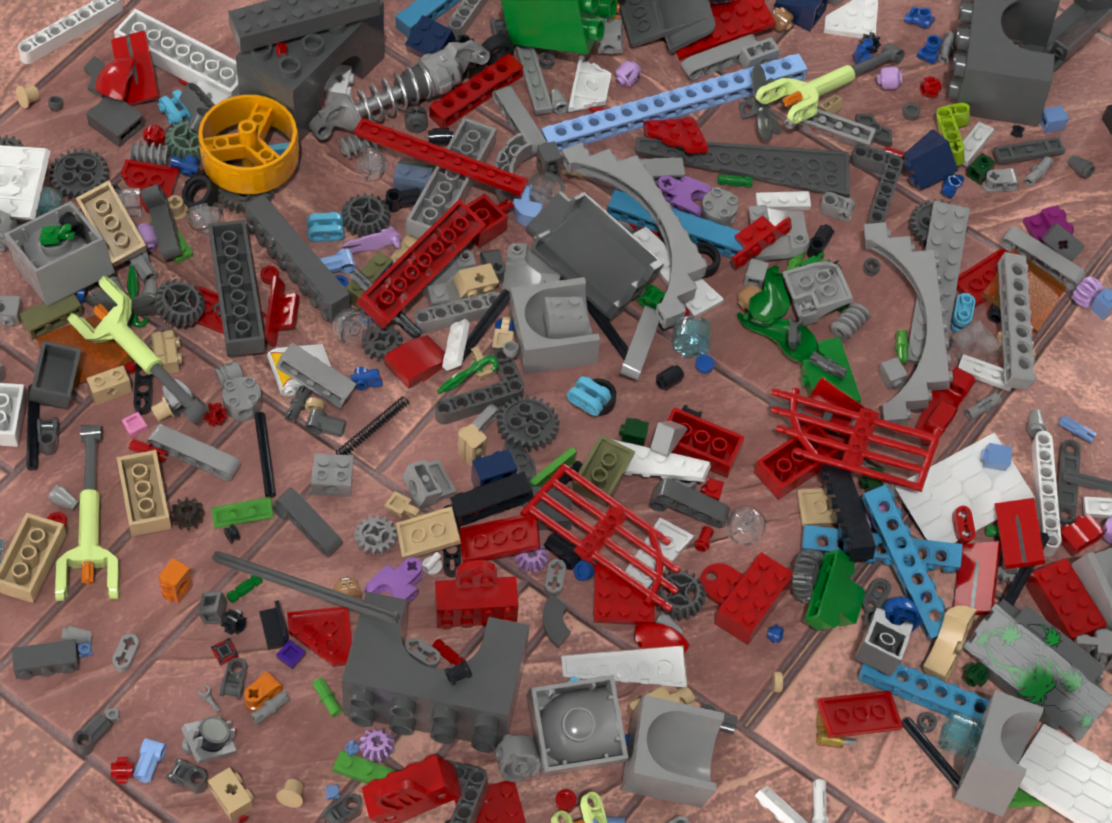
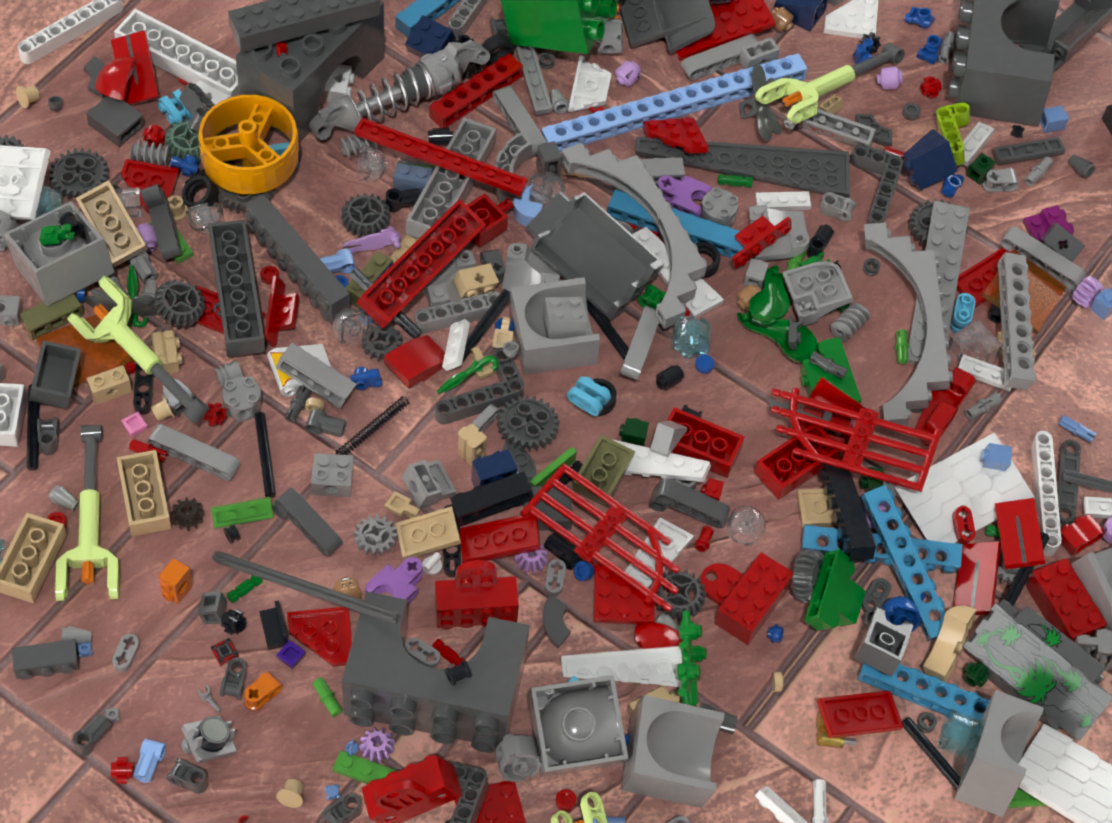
(235, 804): tan brick -> none
(270, 707): light grey pin -> none
(325, 227): medium azure brick -> none
(416, 119): dark grey head -> none
(689, 671): none -> green plant
(892, 374): light grey brick -> none
(1036, 422): light grey cone -> none

